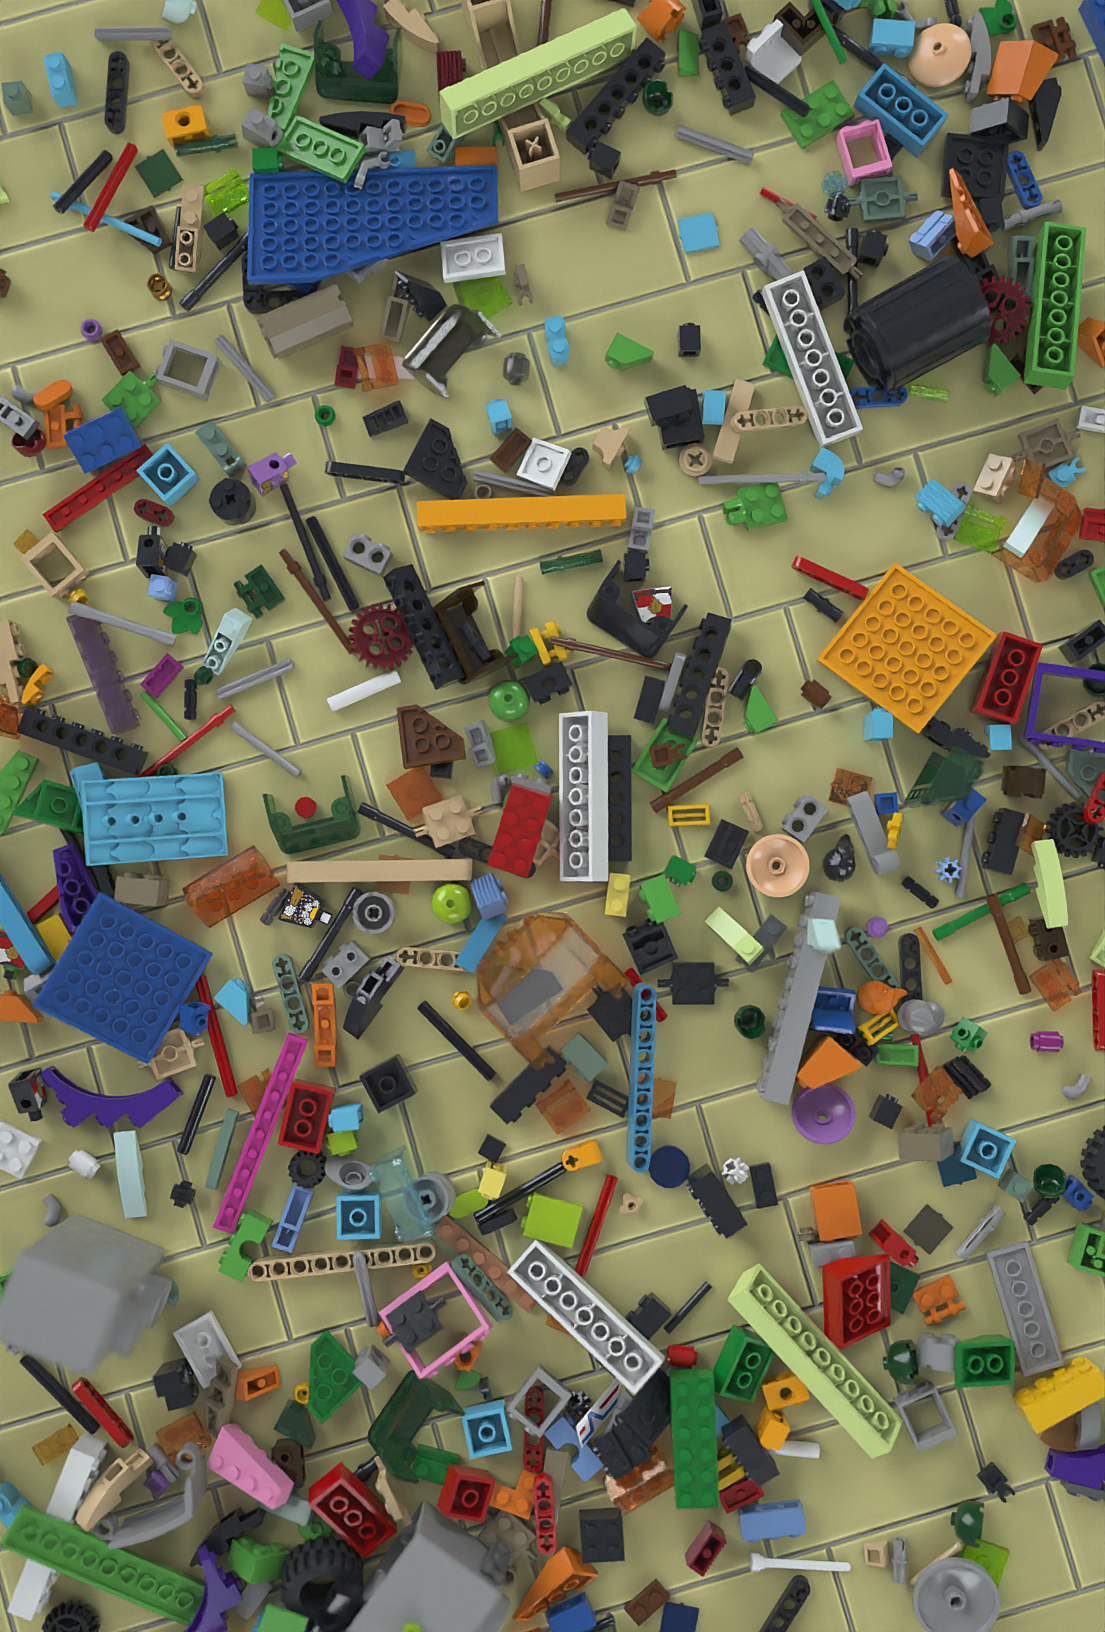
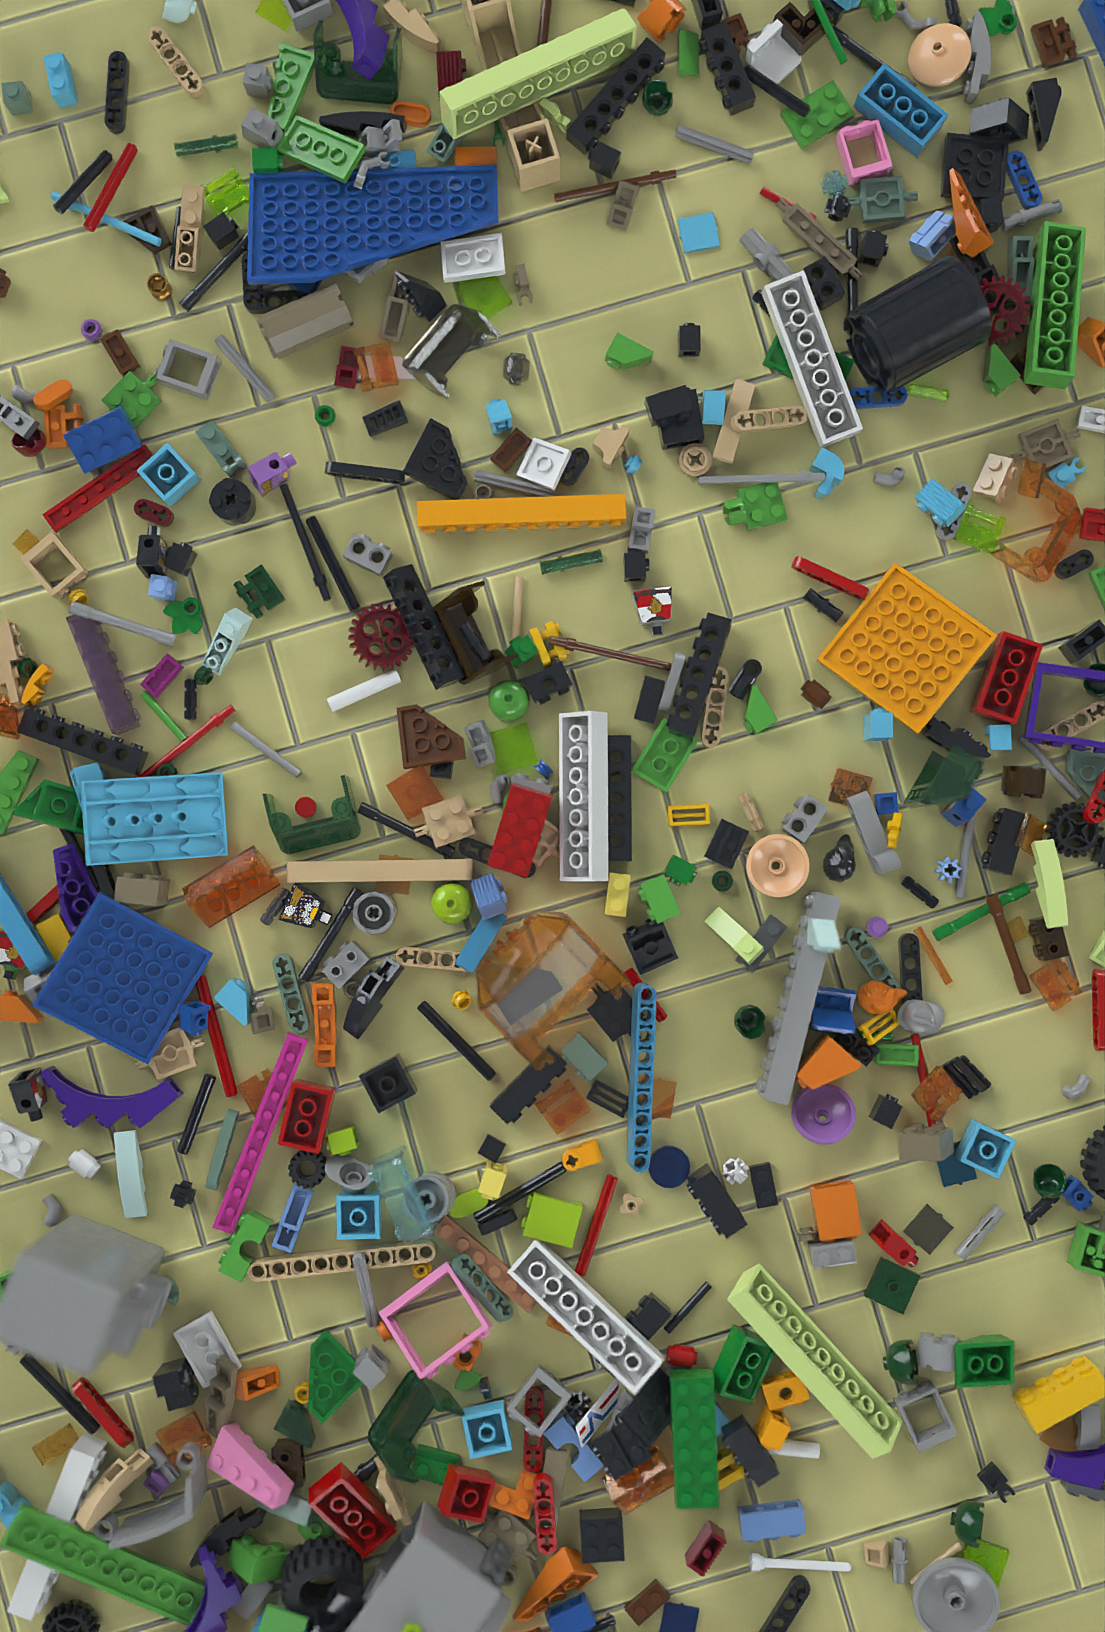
(133, 33): light grey axle -> none
(158, 173): clear green piece -> none
(195, 130): light orange brick -> none
(255, 679): light grey axle -> none
(294, 568): reddish brown bar -> none
(346, 1117): medium azure brick -> none
(414, 1321): black plate -> none
(557, 343): medium azure brick -> none
(625, 626): black windscreen -> none
(663, 754): reddish brown plate -> none
(693, 983): black plate -> none
(725, 762): reddish brown piece -> none
(739, 1494): red plate -> none
(856, 1298): red slope -> none
(891, 37): medium azure brick -> none
(893, 146): black tile -> none
(935, 1294): orange plate -> none
(968, 1036): green brick -> none
(1015, 1185): sand green brick -> none
(1019, 70): orange slope -> none
(1024, 1308): light grey plate -> none
(1028, 526): light aqua slope -> none
(1046, 1041): magenta brick -> none

